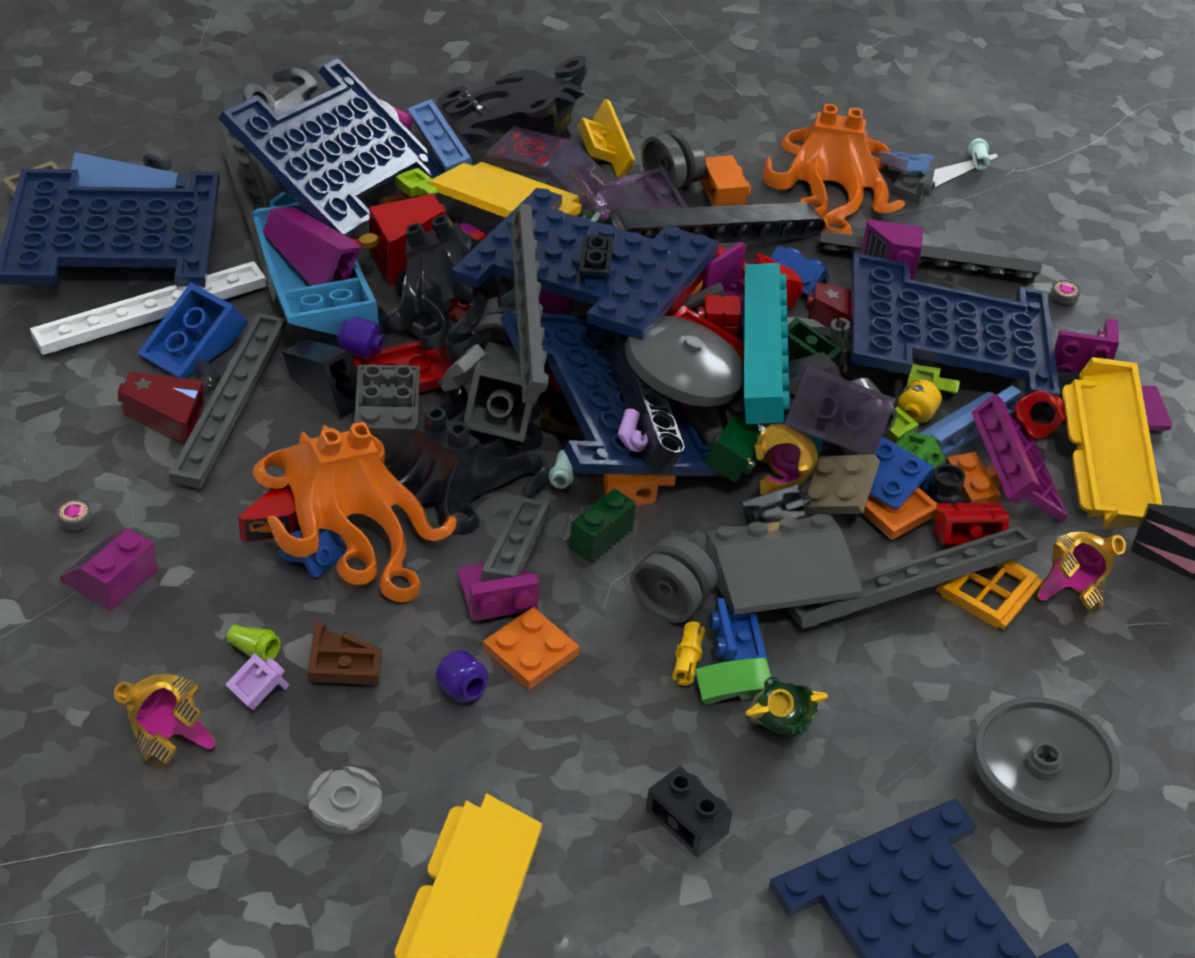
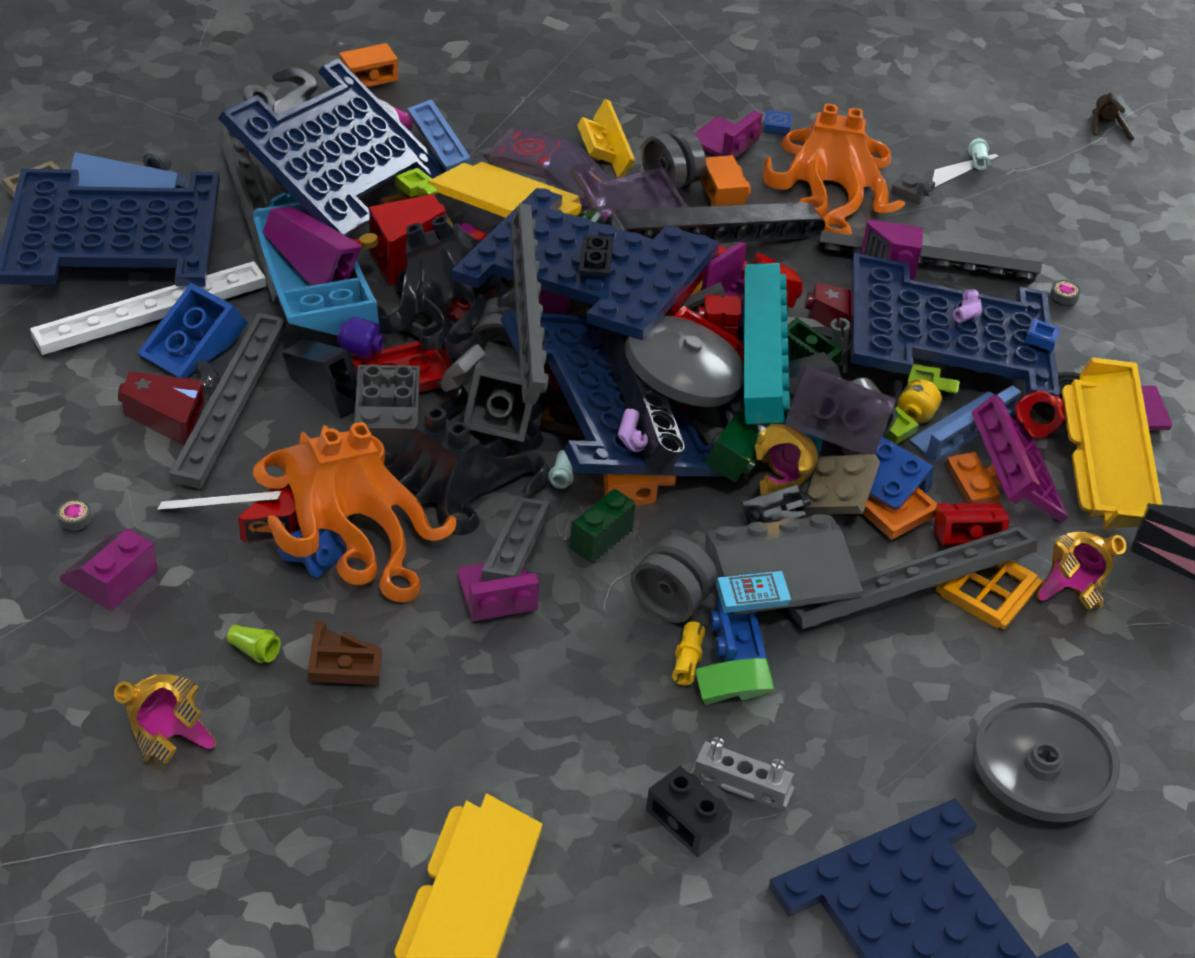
(219, 500): none -> white sticker
(256, 680): lavender bracket -> none
(345, 800): light grey tile -> none
(372, 64): none -> orange brick
(462, 676): dark purple head -> none
(530, 102): black hips -> none
(531, 648): orange plate -> none
(726, 138): none -> magenta bracket
(744, 775): none -> light grey piece
(753, 591): none -> medium azure tile
(777, 122): none -> blue tile
(785, 707): dark green hair -> none
(808, 270): blue bracket -> none
(906, 163): medium blue plate -> none
(923, 447): bright green bracket -> none
(947, 484): black wheel -> none
(970, 307): none -> lavender arm
(1042, 335): none -> blue tile
(1076, 349): magenta bracket -> none
(1108, 109): none -> dark brown plant

